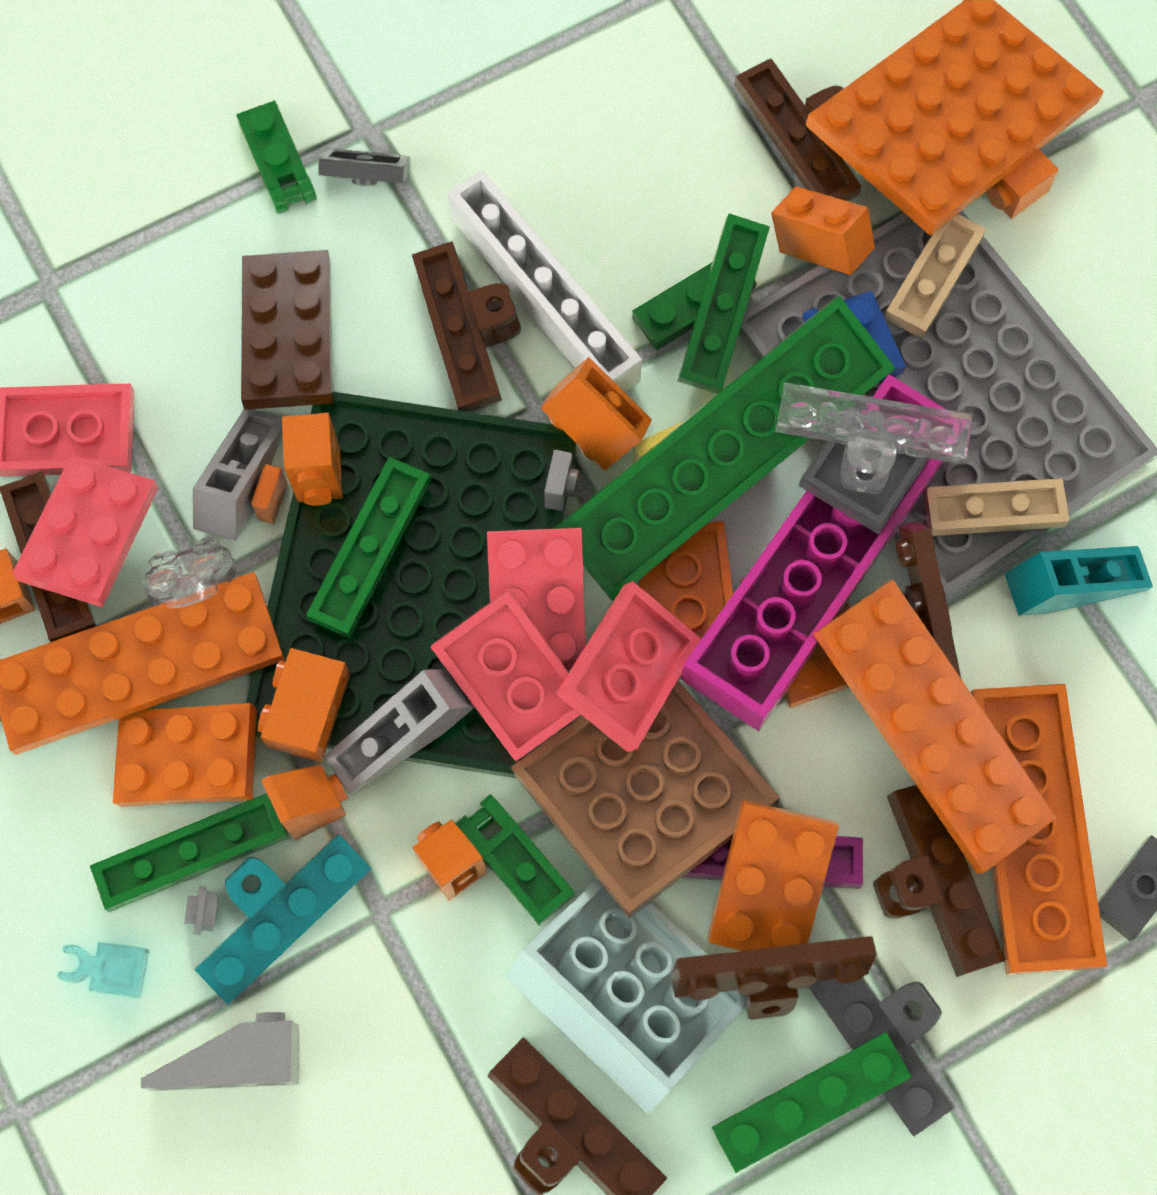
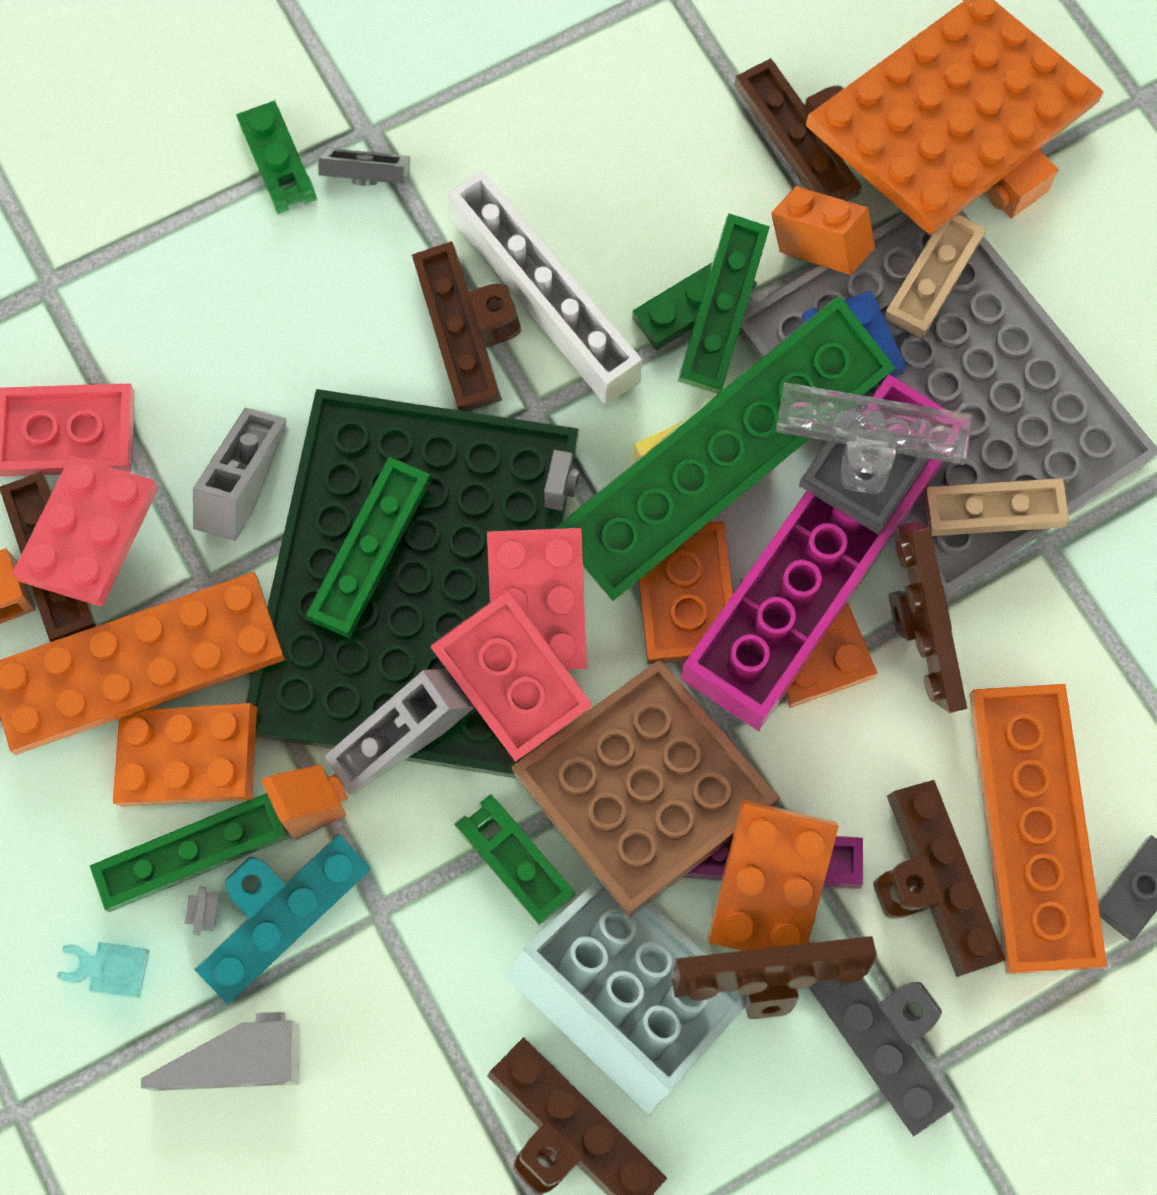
(188, 574): clear plate -> none
(269, 493): orange tile -> none
(286, 330): reddish brown plate -> none
(304, 704): orange brick -> none
(312, 458): orange brick -> none
(449, 858): orange slope -> none
(596, 414): orange brick -> none
(629, 667): coral plate -> none
(811, 1102): green plate -> none
(935, 727): orange plate -> none
(1076, 578): teal slope -> none

